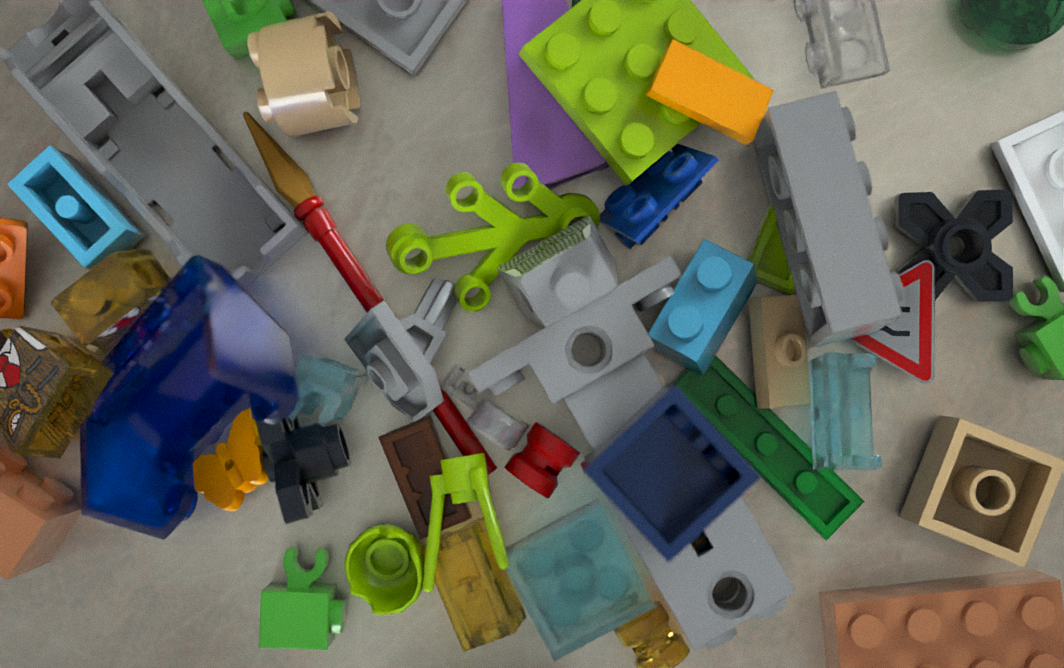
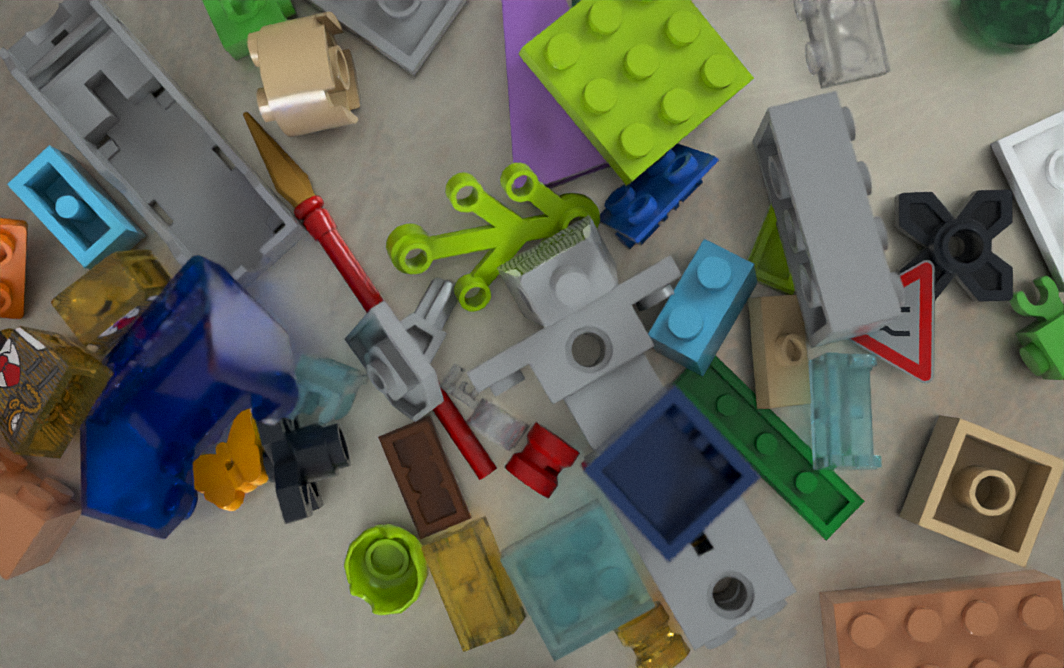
(300, 611): bright green brick -> none
(467, 482): lime plant -> none
(709, 92): light orange tile -> none

